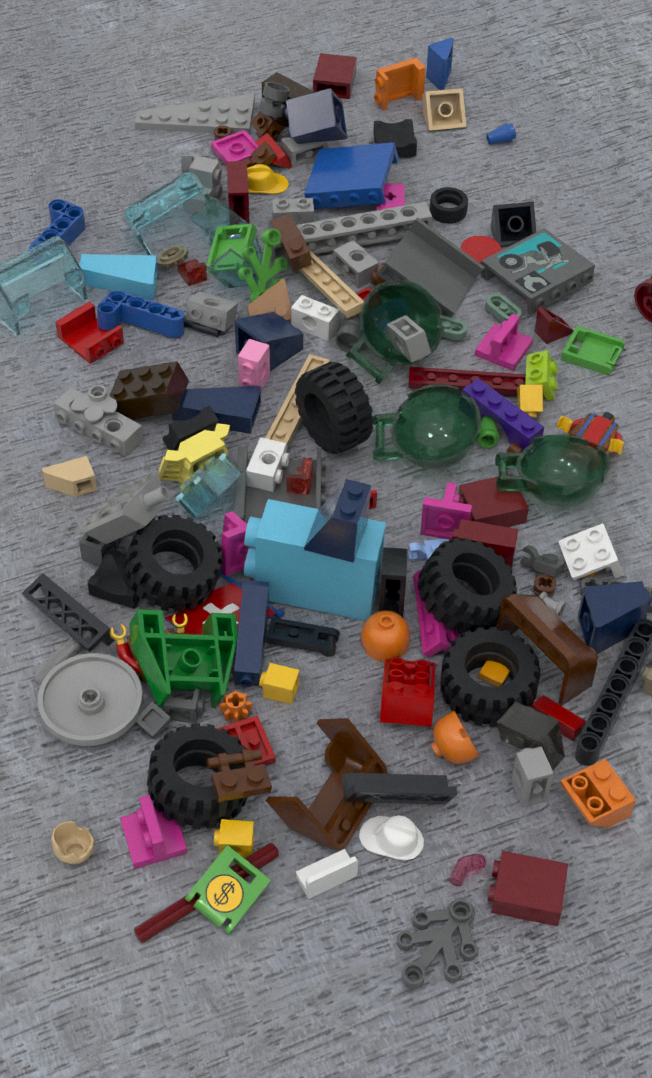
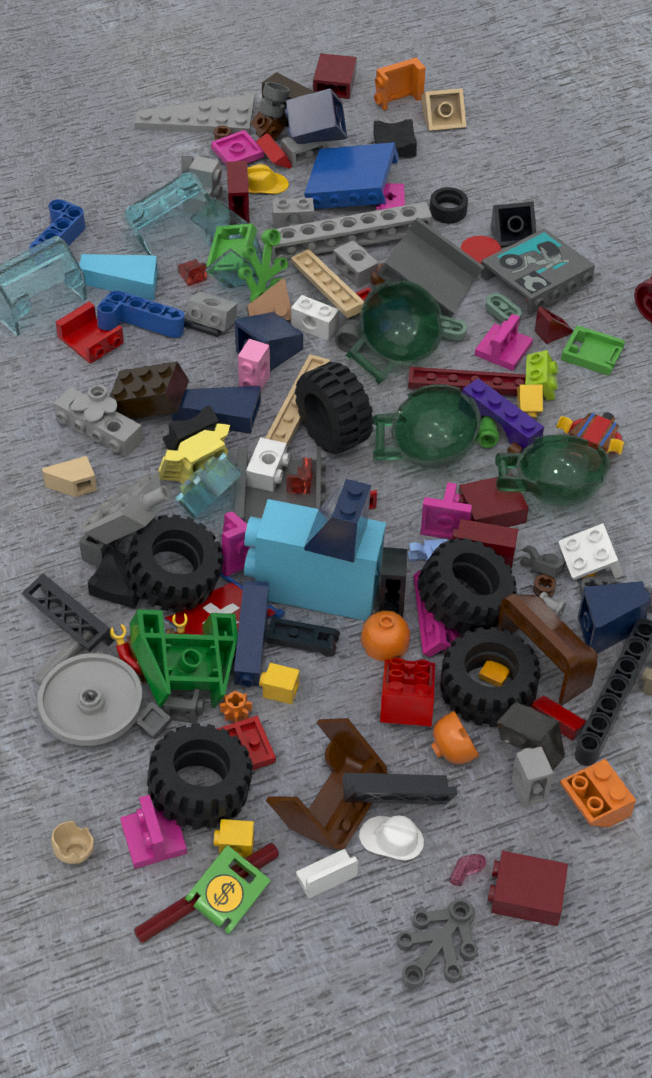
(172, 256): dark tan gear -> none
(239, 782): reddish brown plate -> none
(261, 155): reddish brown plate -> none
(292, 242): reddish brown slope -> none
(409, 338): light grey brick -> none
(440, 62): blue slope -> none
(502, 134): blue cone -> none

